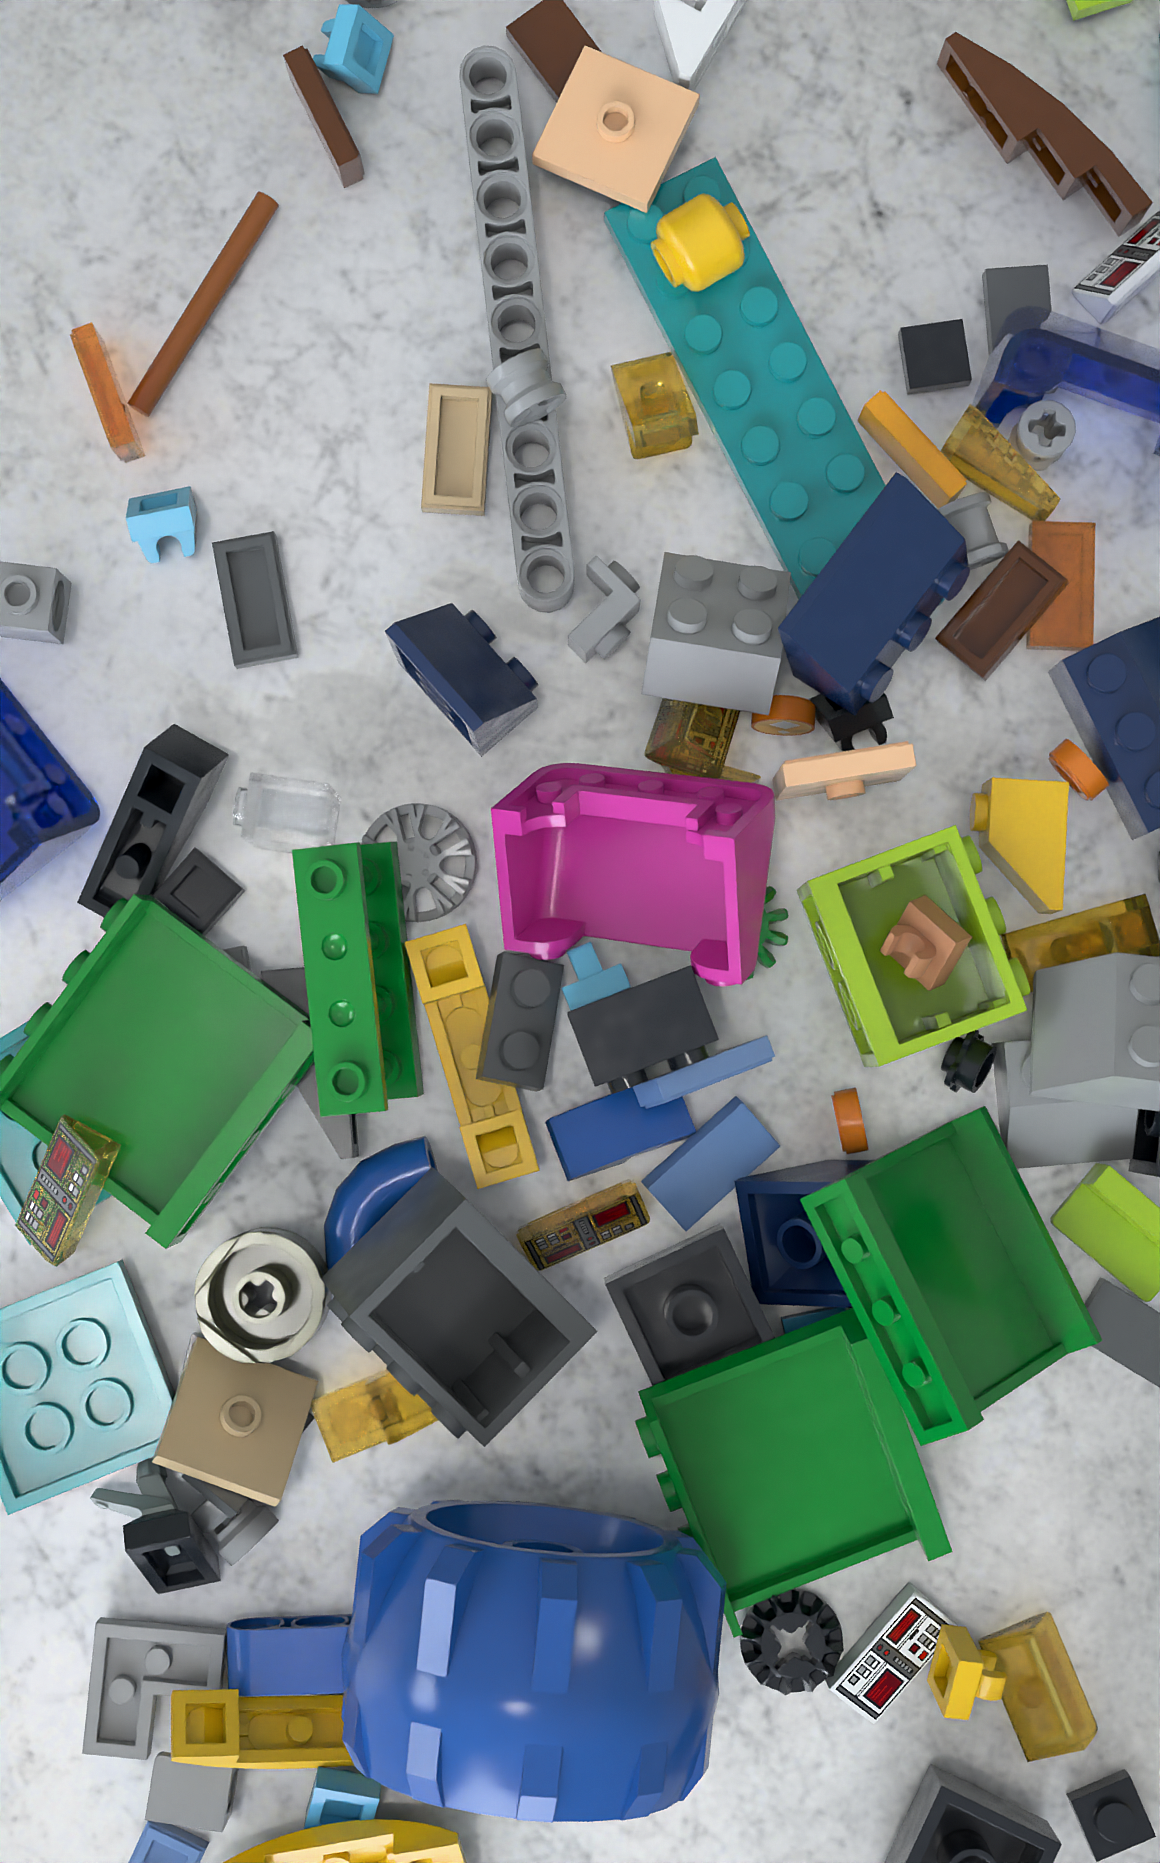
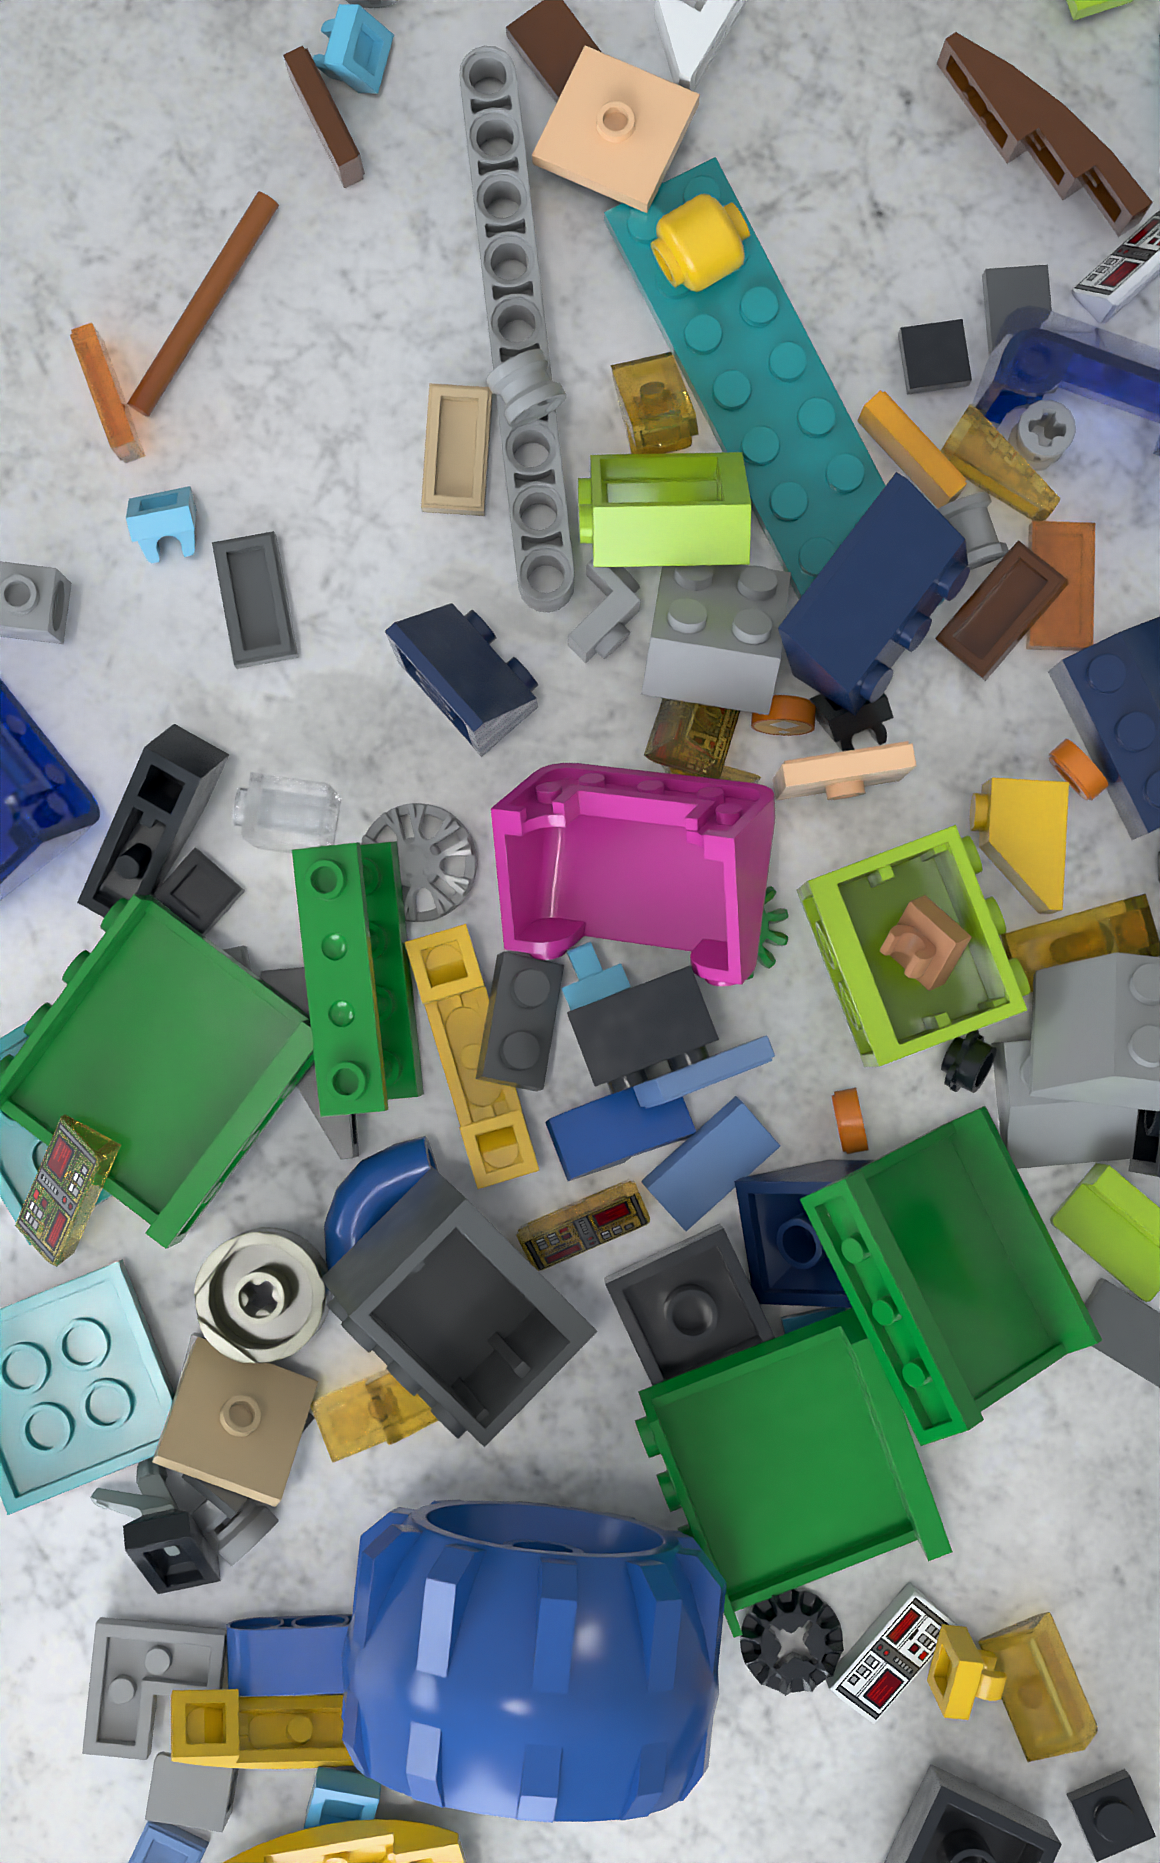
(666, 509): none -> lime window

